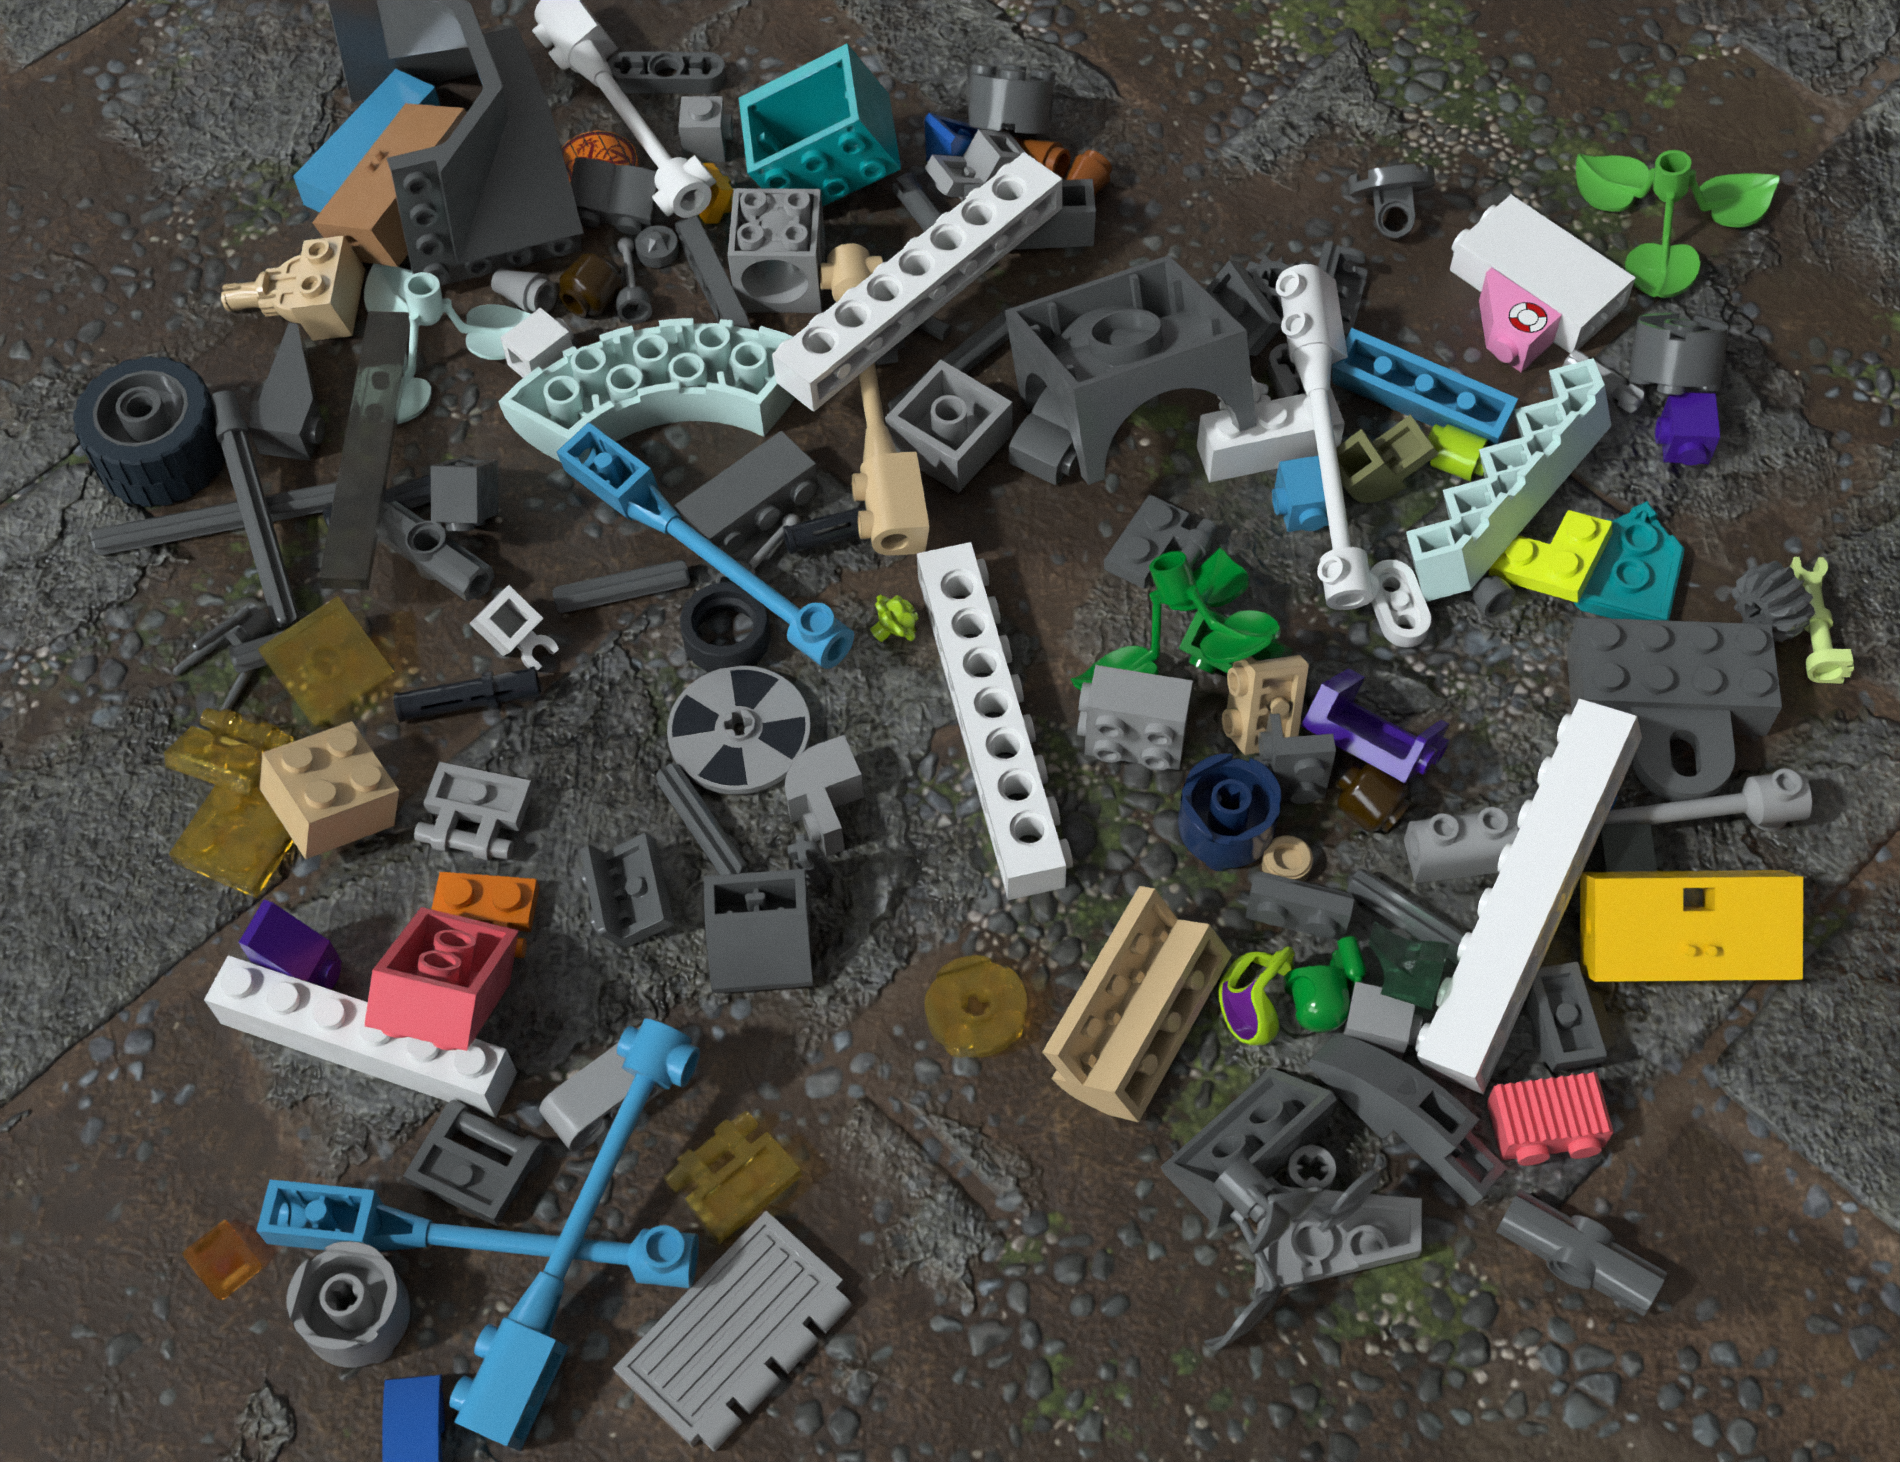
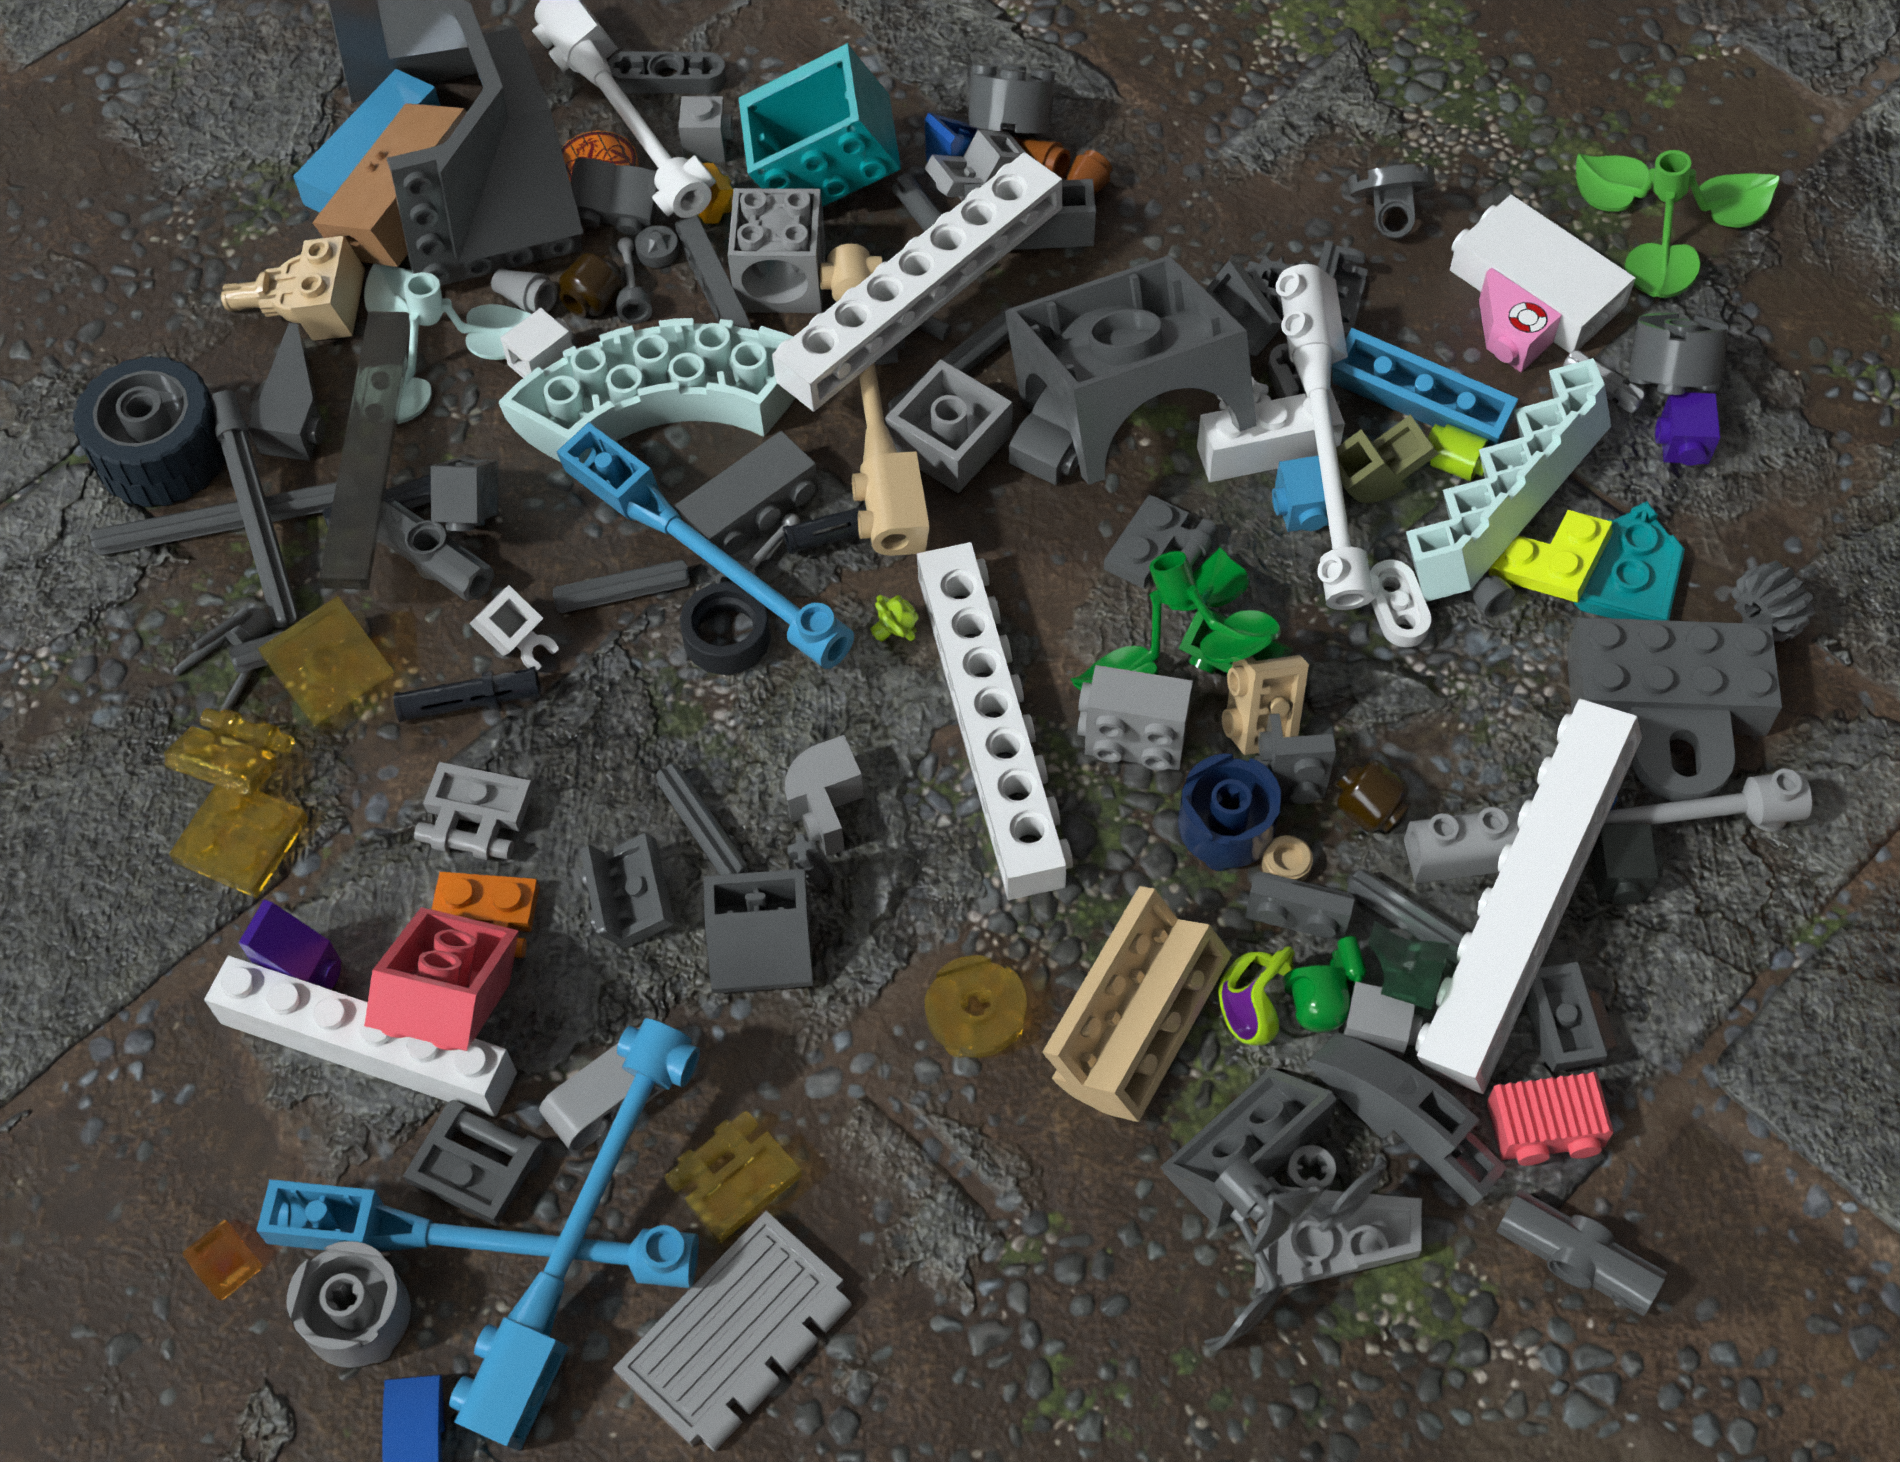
(328, 789): tan brick -> none
(704, 734): light grey piece -> none
(1370, 735): dark purple panel -> none
(1691, 925): yellow brick -> none
(1825, 663): yellowish green piece -> none

